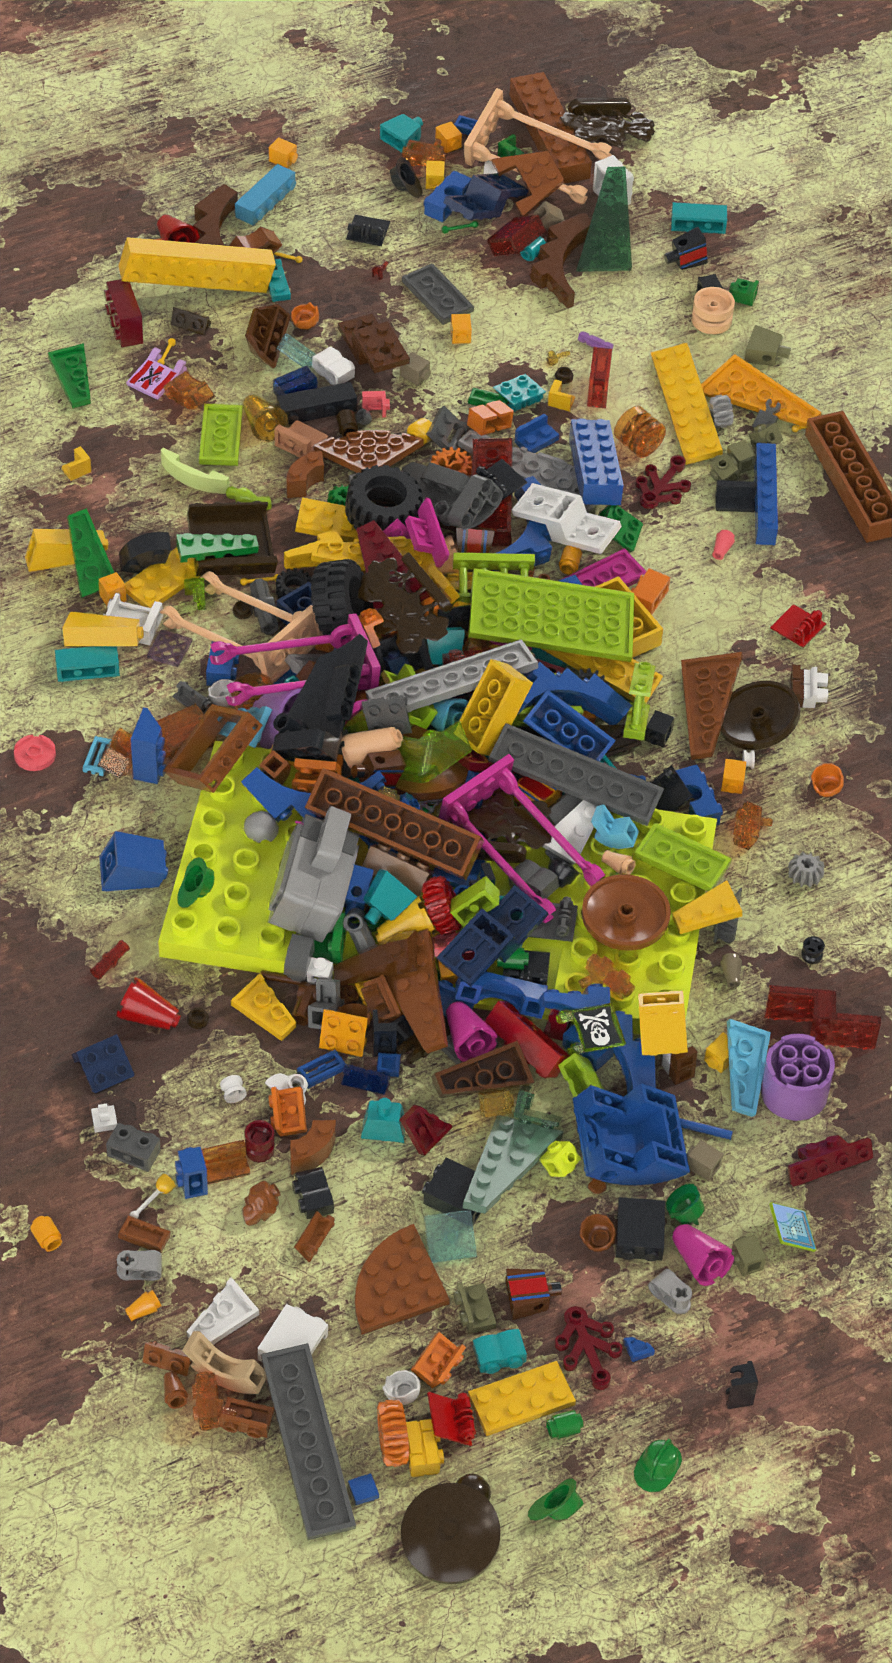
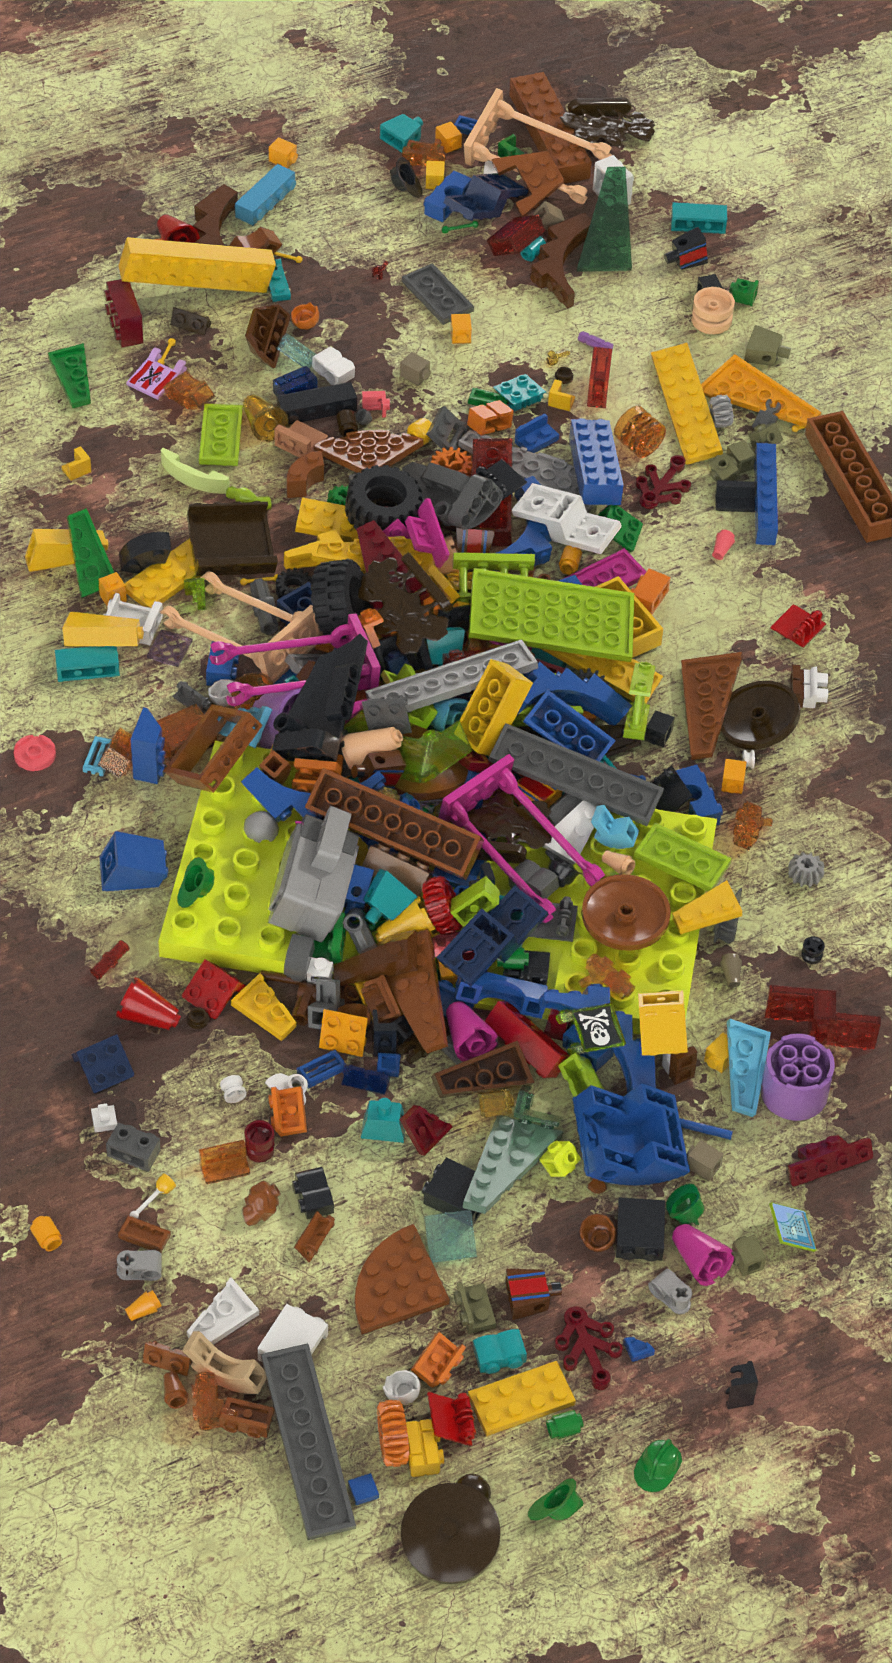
(191, 1172): blue brick -> none
(204, 545): wing -> none
(211, 988): none -> red bracket
(242, 610): dark brown plate -> none
(313, 1147): dark orange brick -> none
(367, 230): black hinge -> none
(373, 343): reddish brown bracket -> none
(827, 780): orange hair -> none

